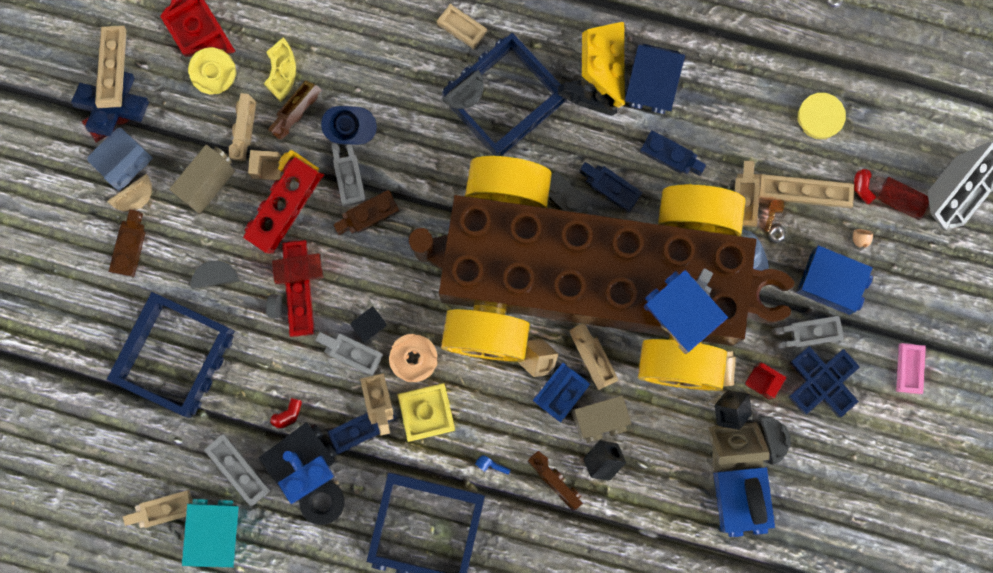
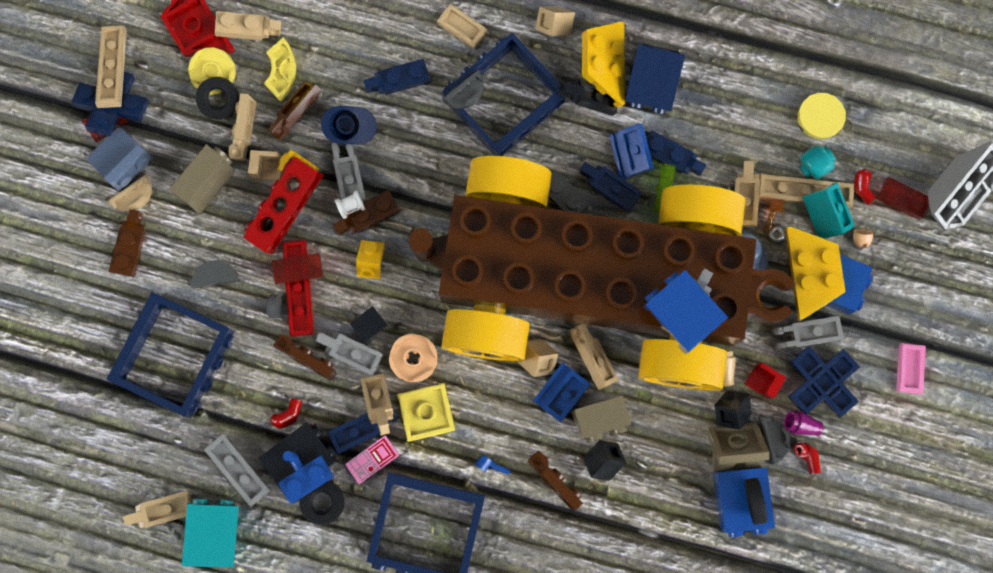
(204, 105): none -> black tyre
(245, 26): none -> tan hinge
(304, 357): none -> reddish brown hinge
(350, 204): none -> white bush
(370, 259): none -> yellow bracket
(372, 459): none -> bright pink tile
(398, 78): none -> dark blue hinge
(555, 20): none -> tan panel
(631, 151): none -> blue plate
(665, 180): none -> clear neon green pin
(802, 424): none -> magenta cone
(808, 454): none -> red arm
(815, 271): none -> yellow wing
(817, 162): none -> teal head
(829, 211): none -> teal panel

